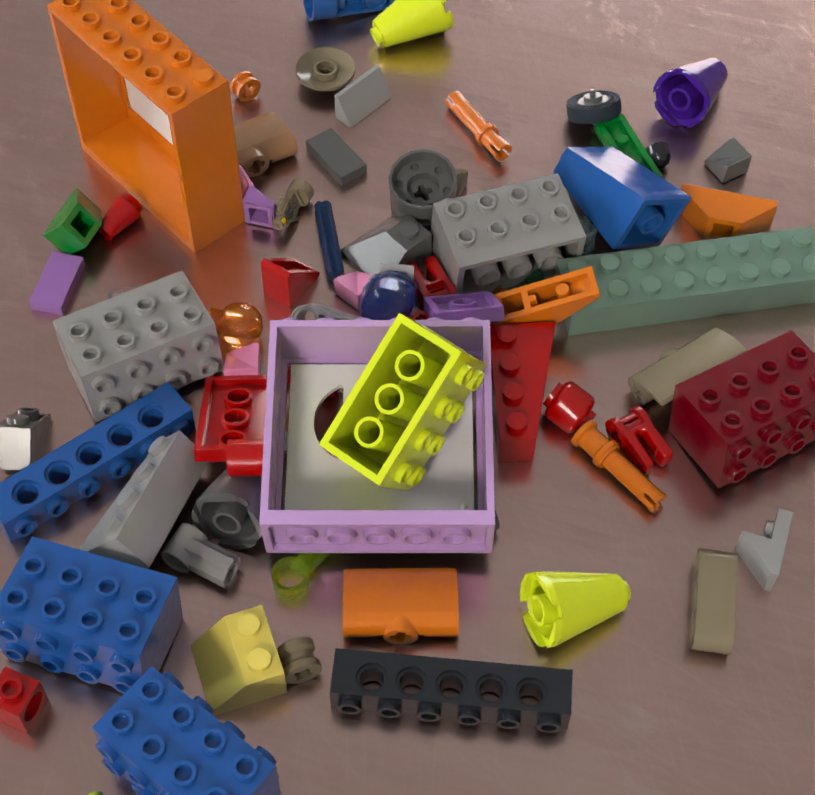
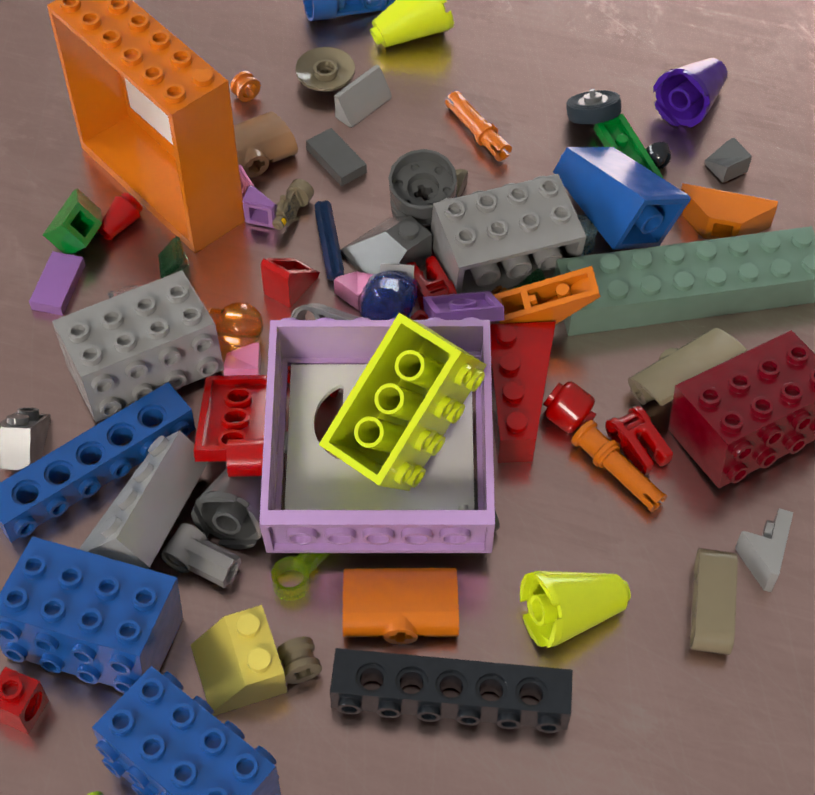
(172, 258): none -> clear green slope

